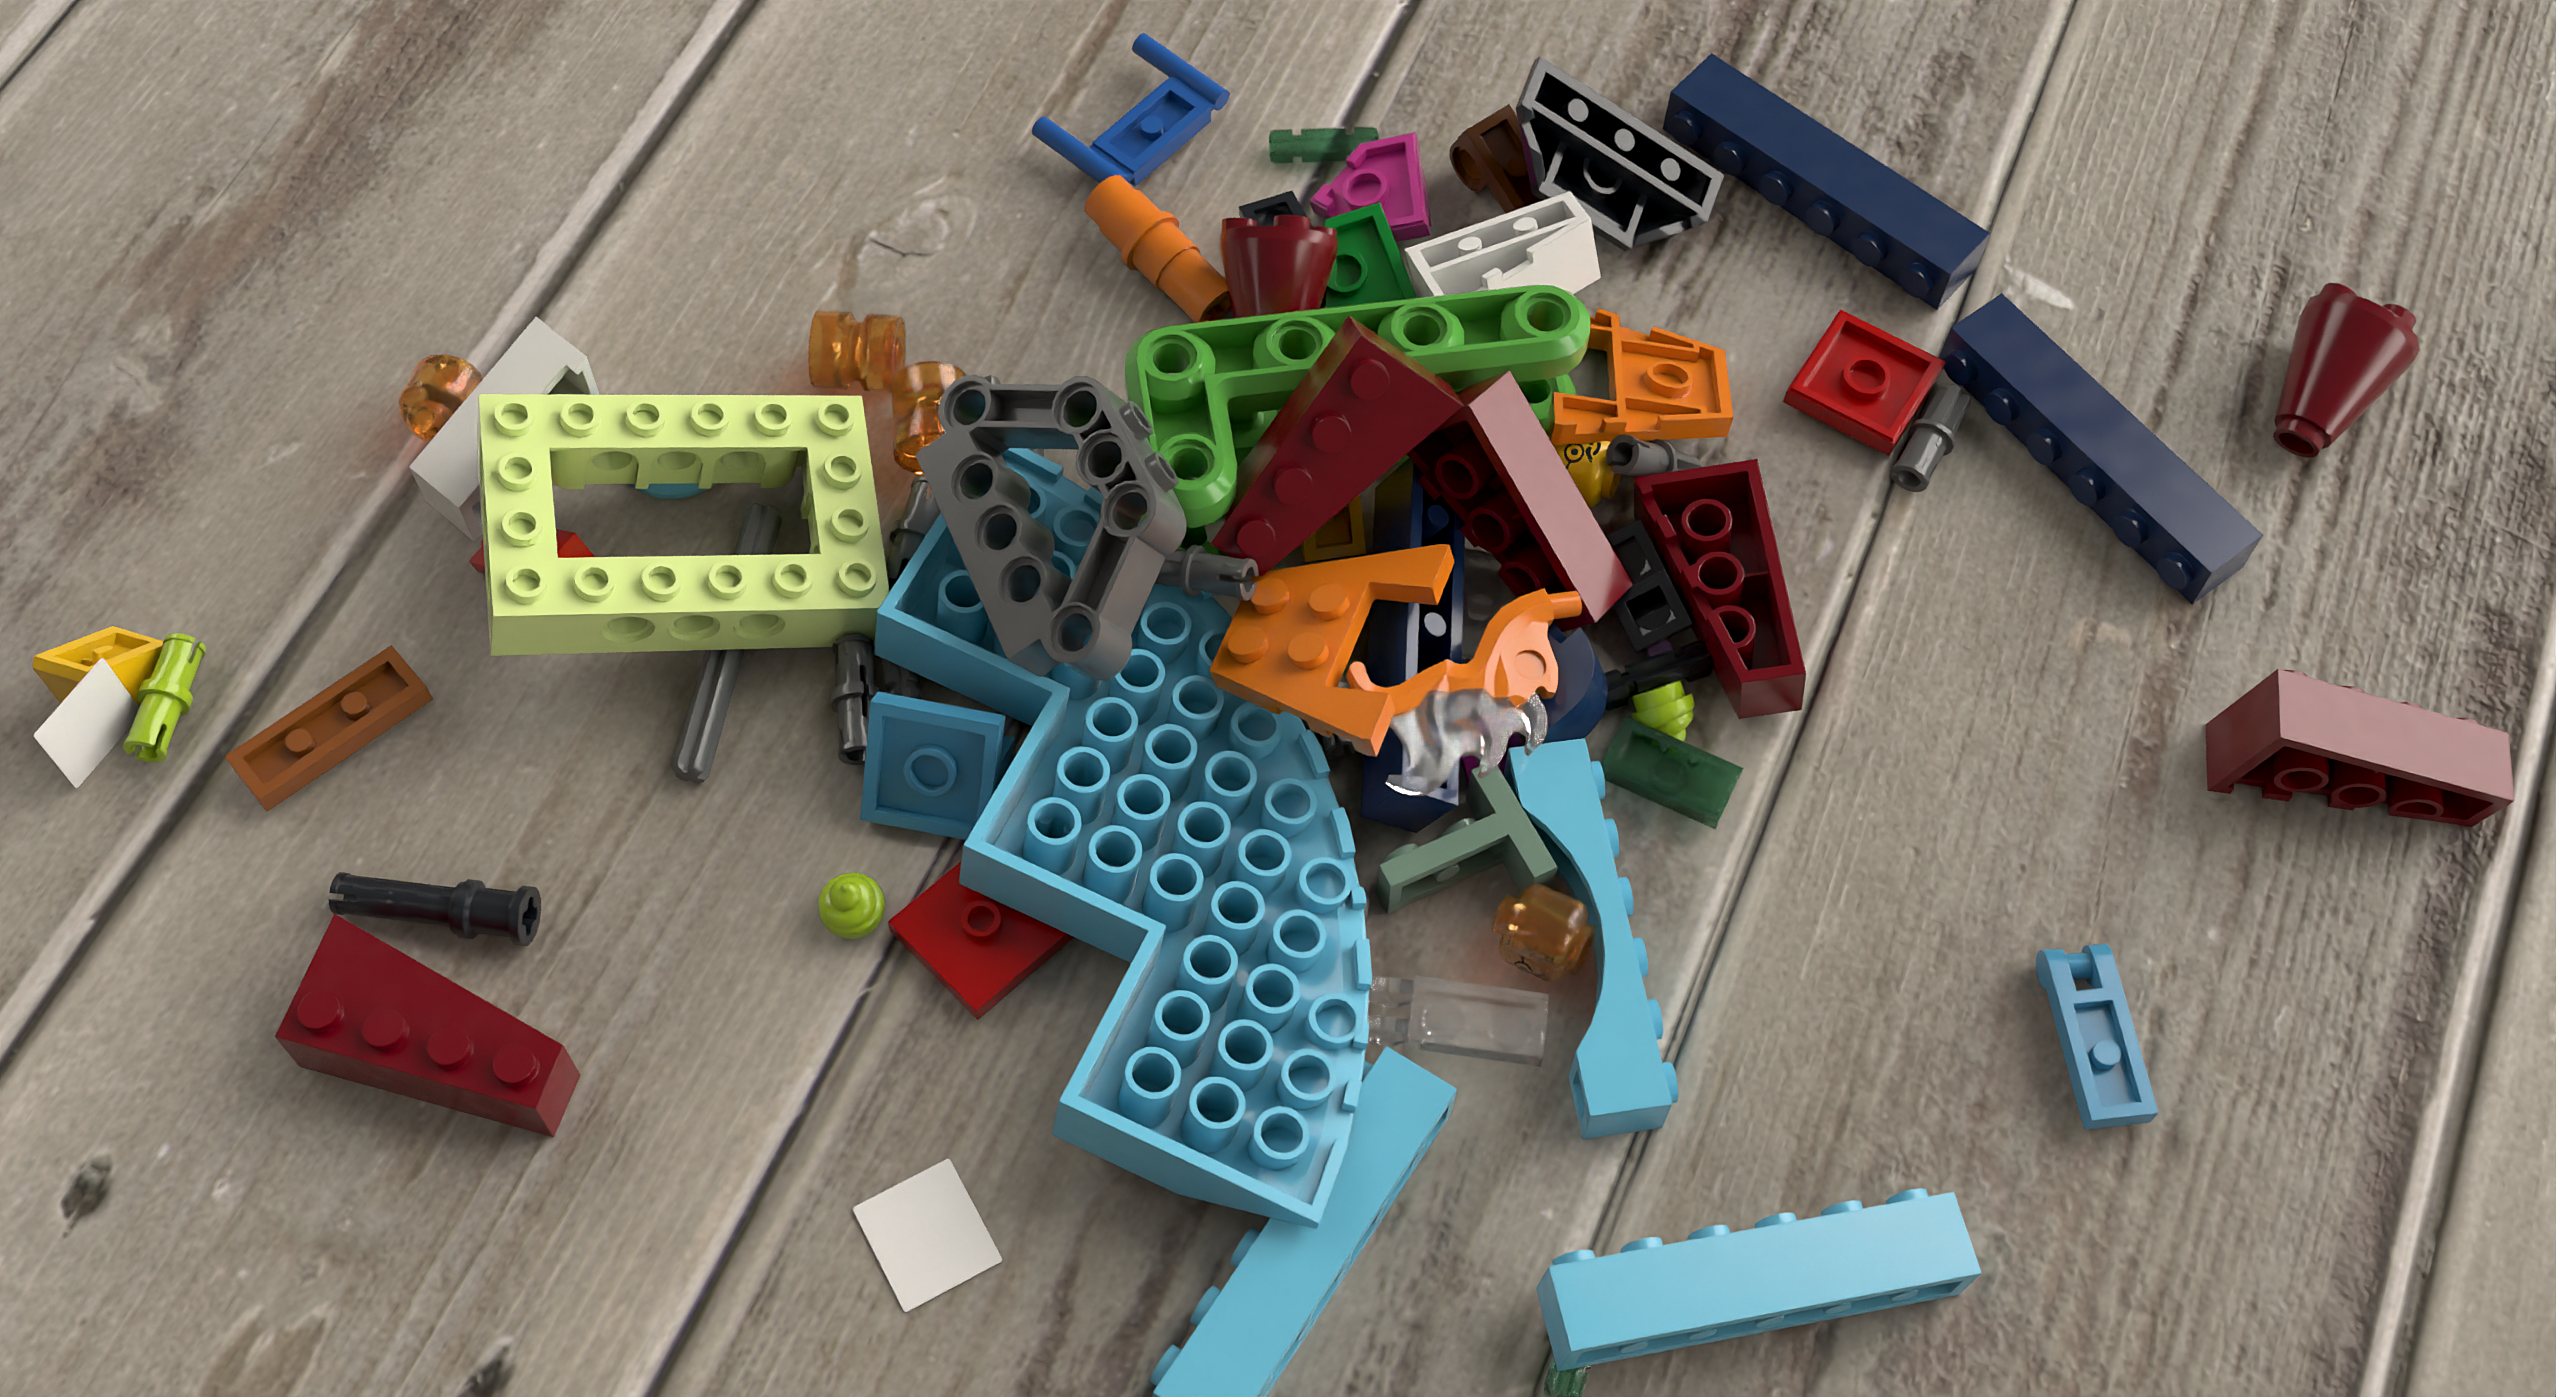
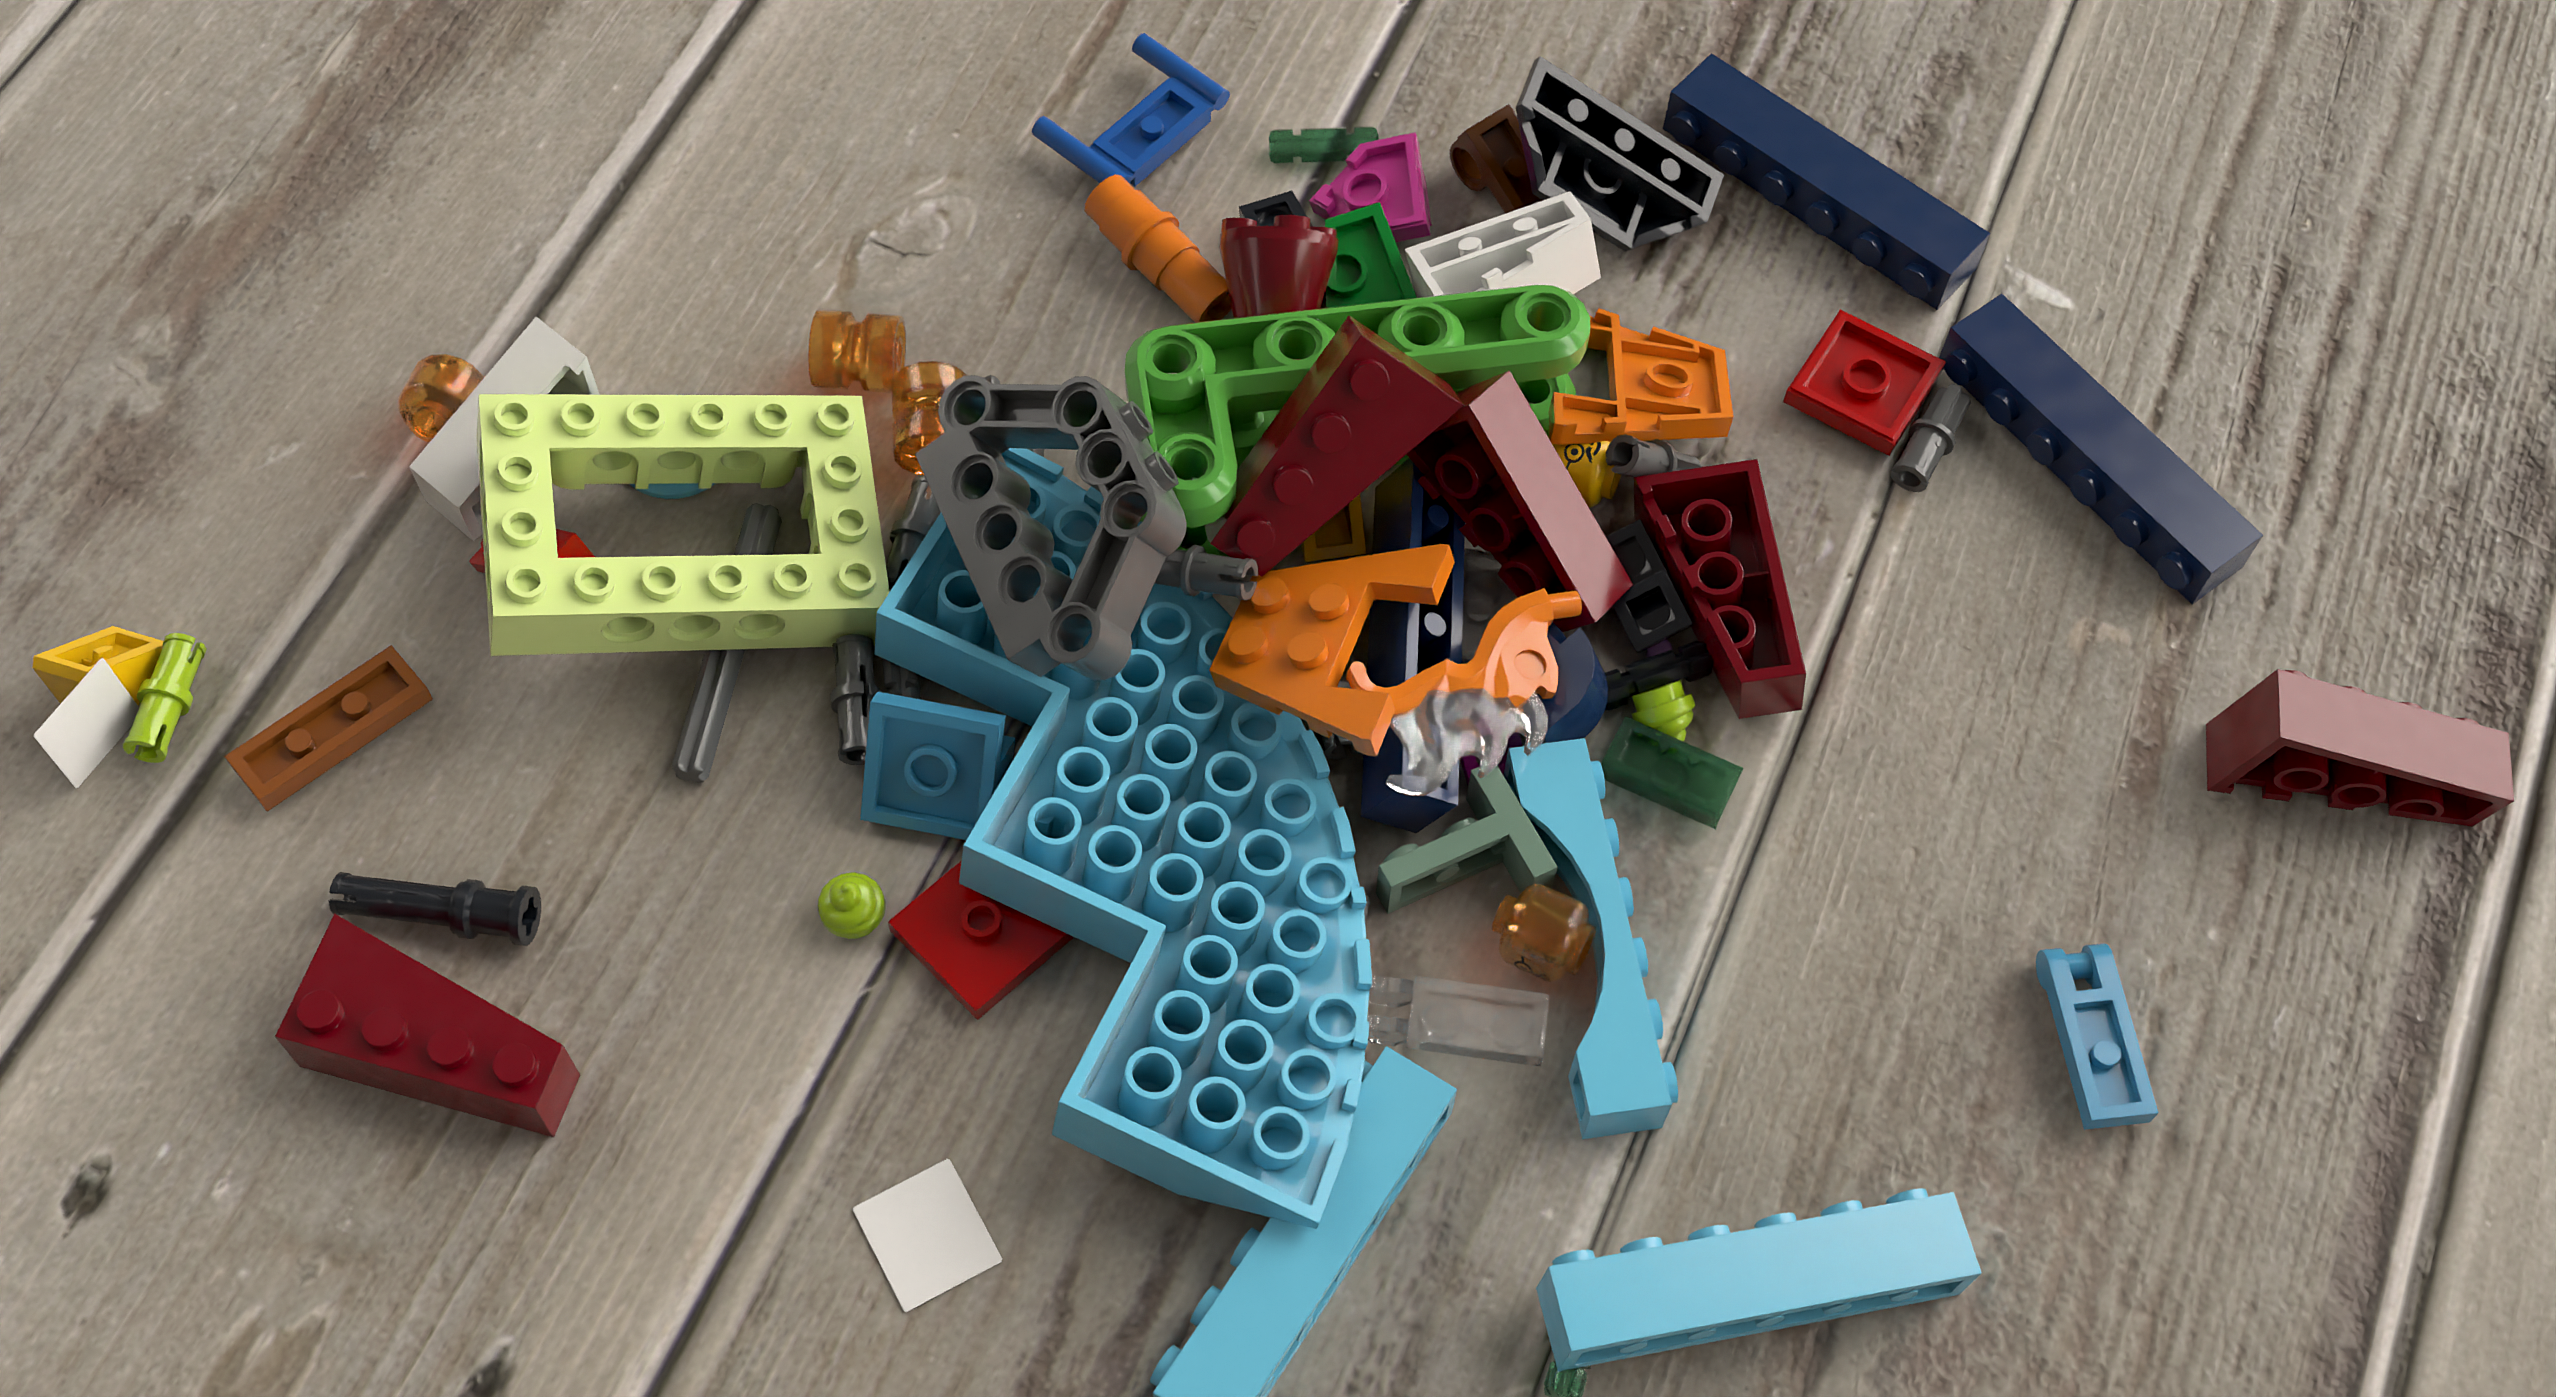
(2339, 366): dark red cone -> none

